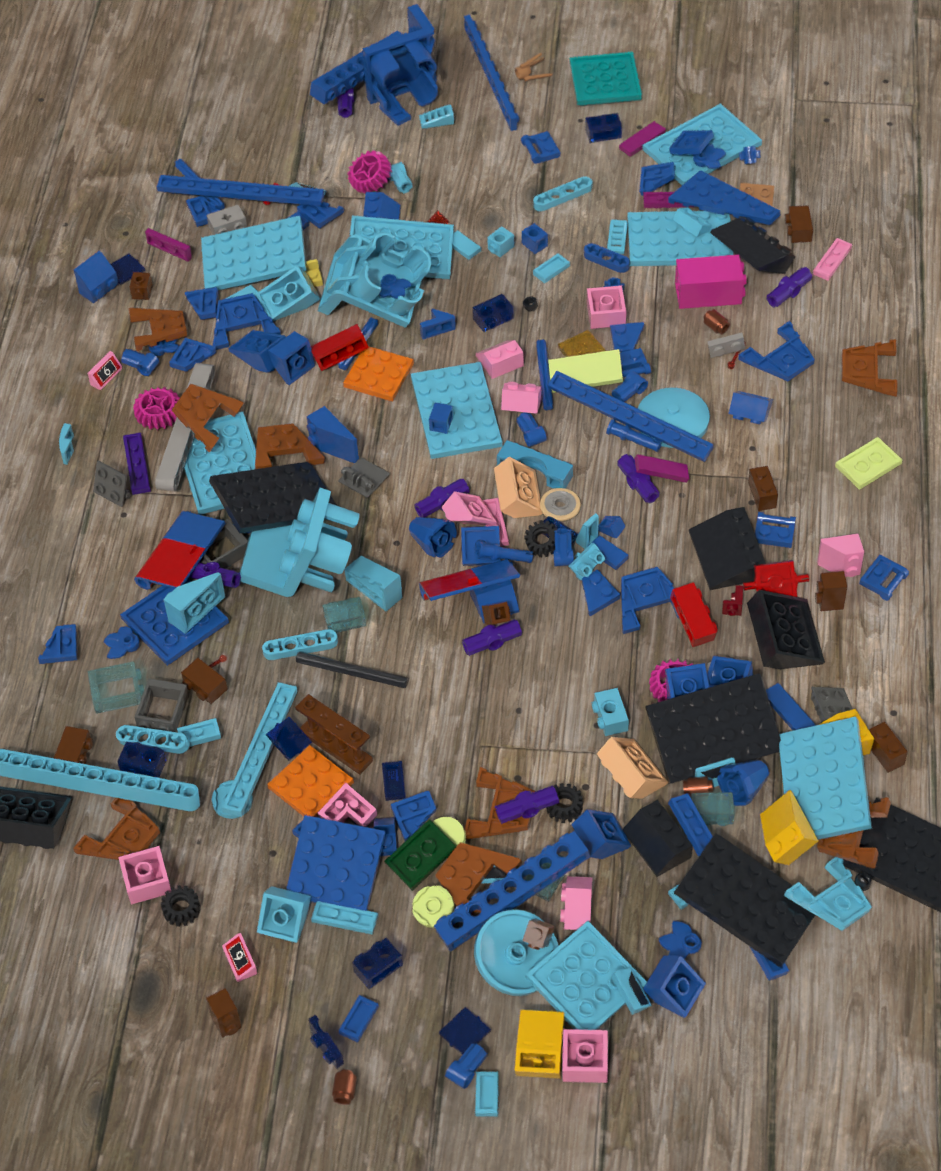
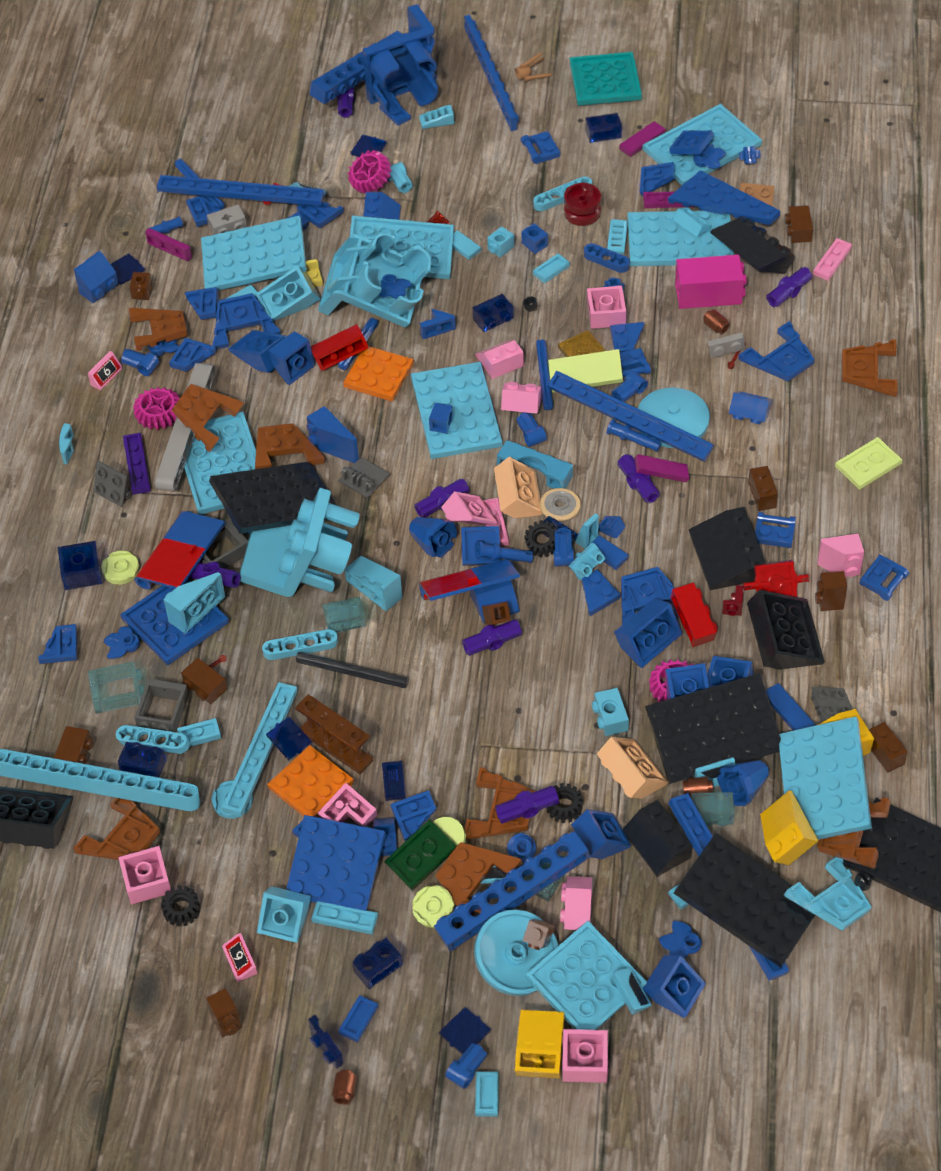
(80, 565): none -> clear blue brick
(120, 567): none -> yellowish green tile
(167, 226): none -> blue pin
(368, 143): none -> clear blue piece
(521, 846): none -> blue piece
(582, 204): none -> dark red wheel
(648, 632): none -> blue slope

